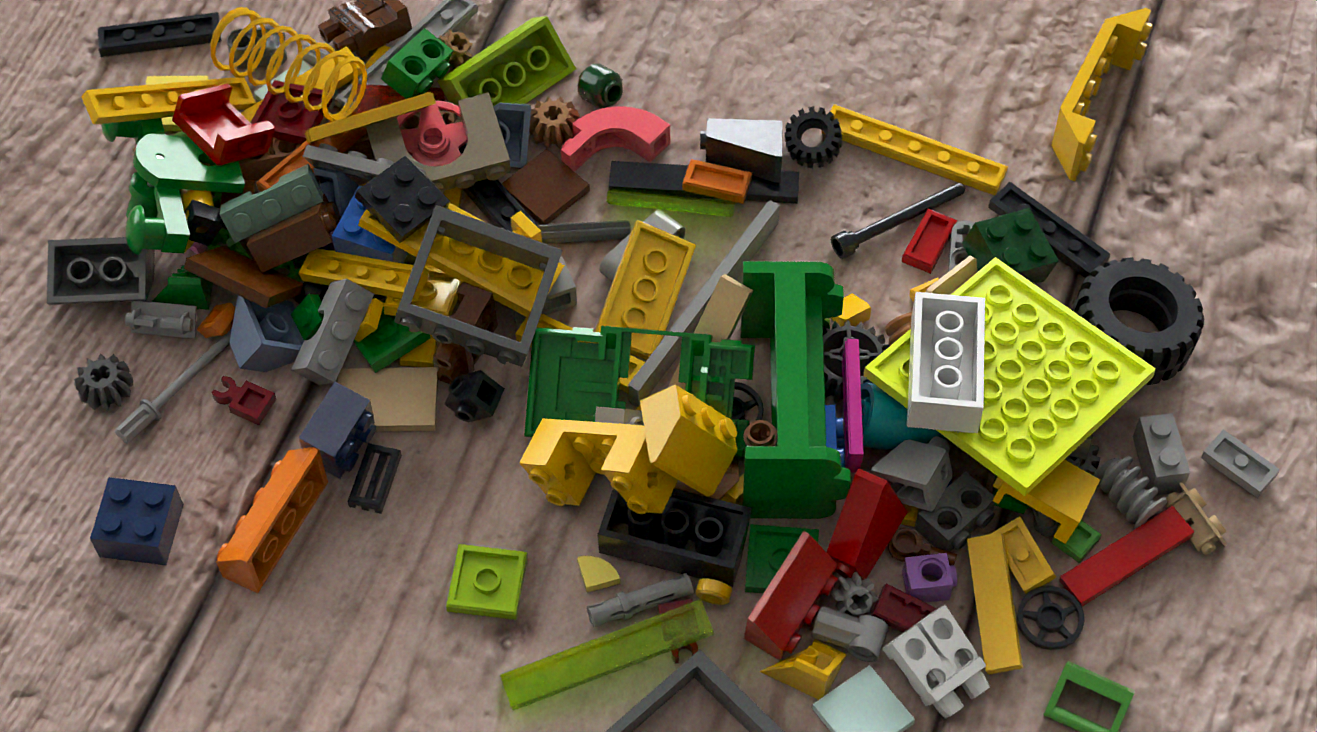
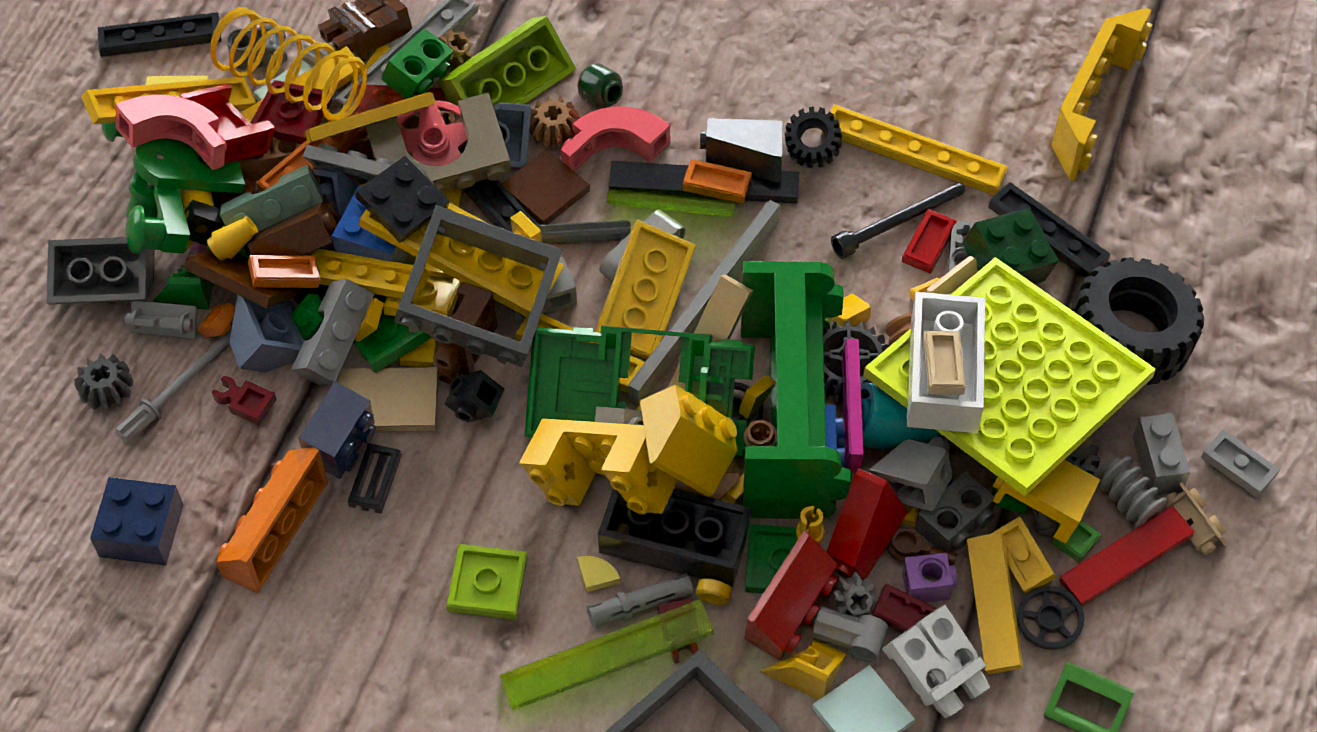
(172, 118): none -> coral arch
(232, 238): none -> yellow cone
(284, 271): none -> orange tile
(756, 395): none -> yellow tile
(811, 523): none -> yellow pin
(944, 362): none -> tan tile

